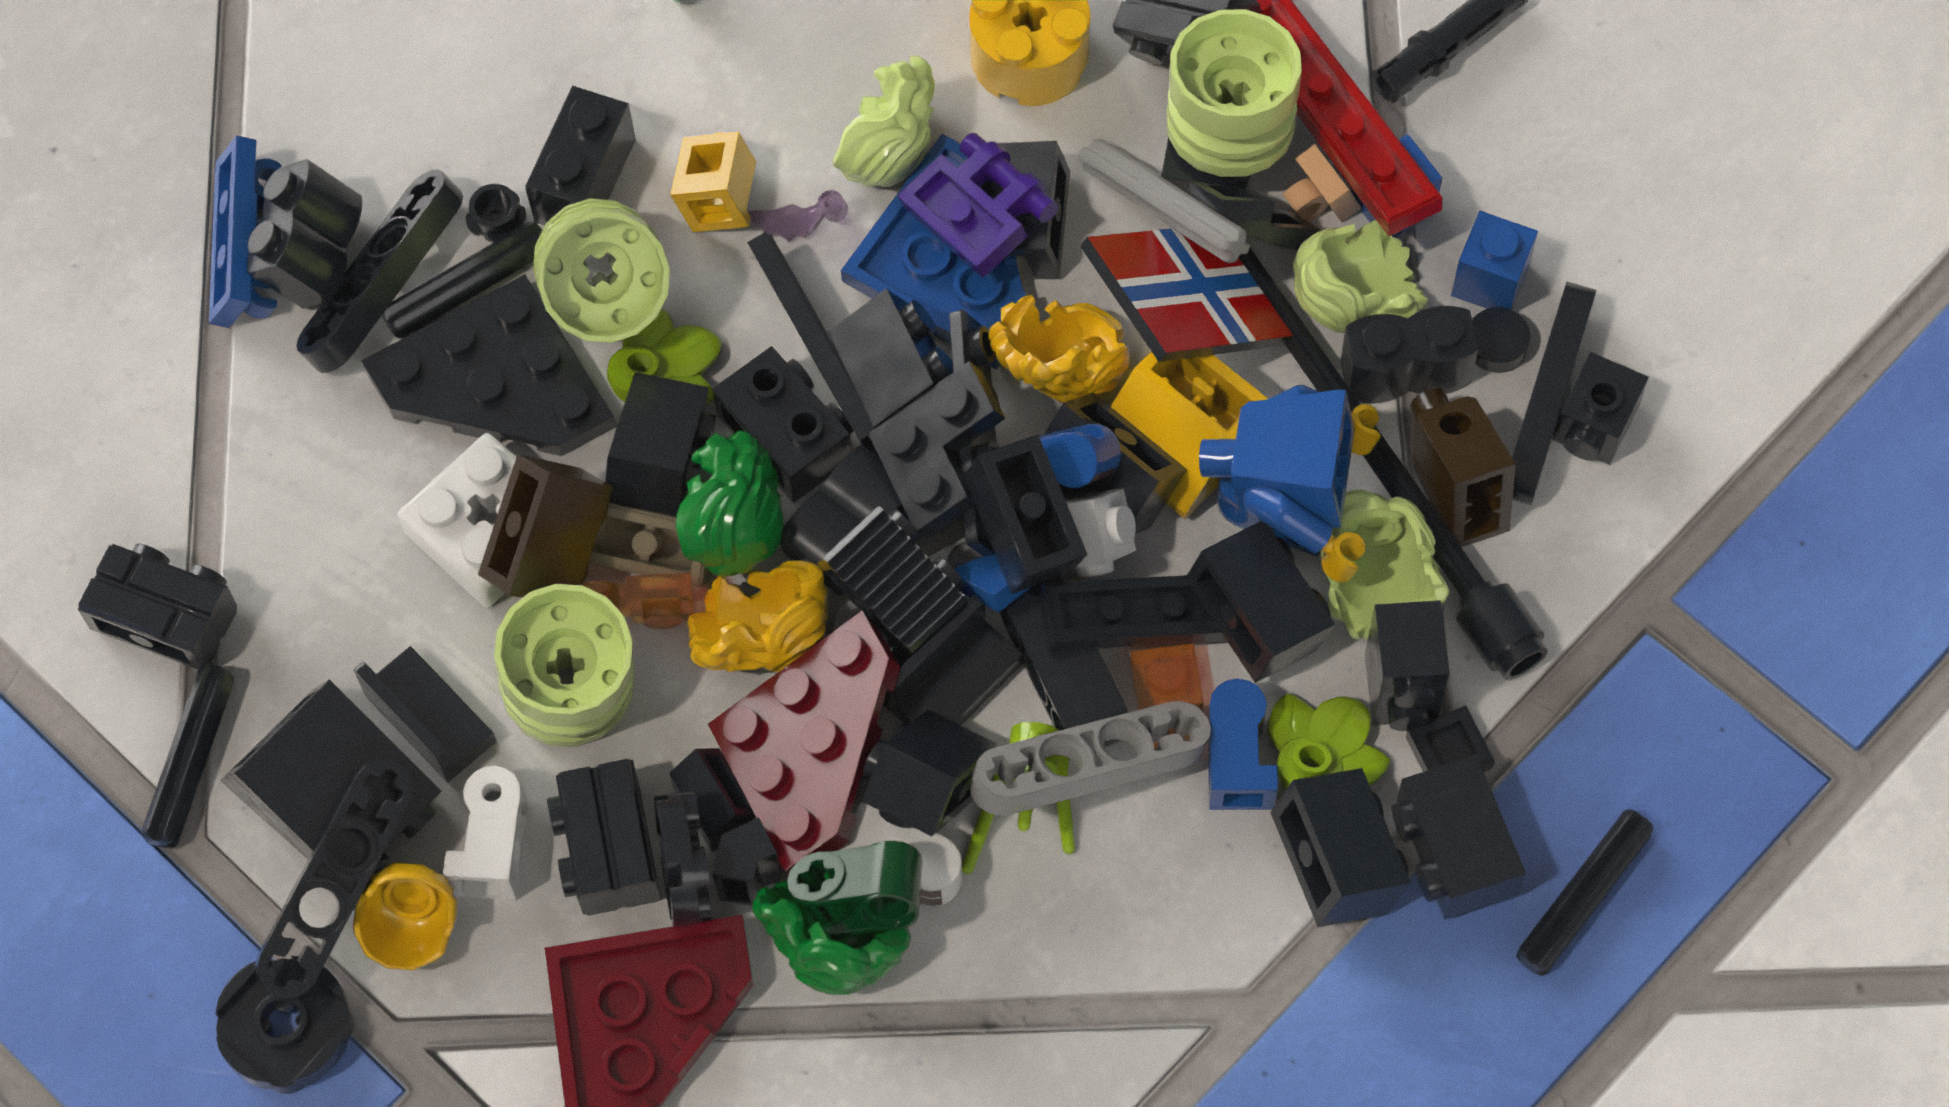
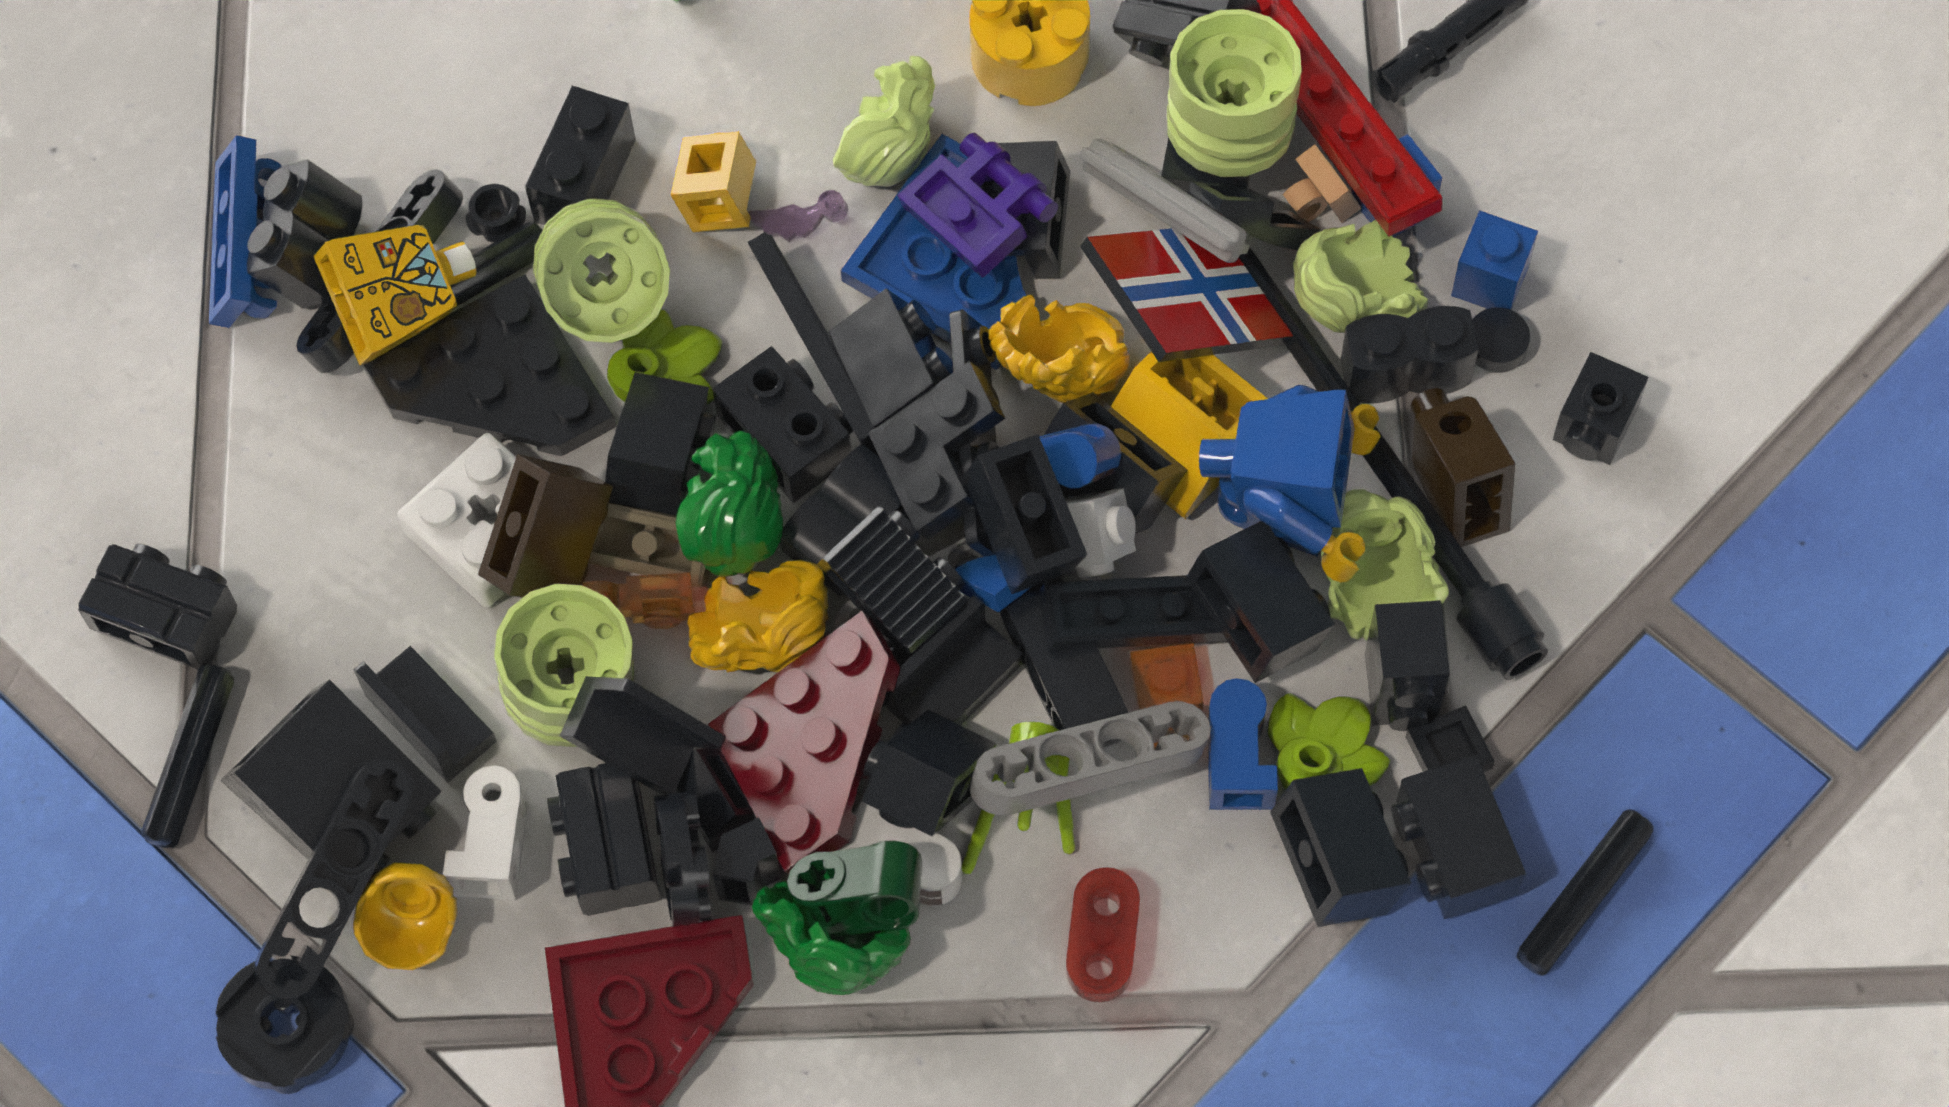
(391, 285): none -> yellow torso
(636, 731): none -> black panel
(1102, 937): none -> clear red plate
(1550, 389): black beam -> none

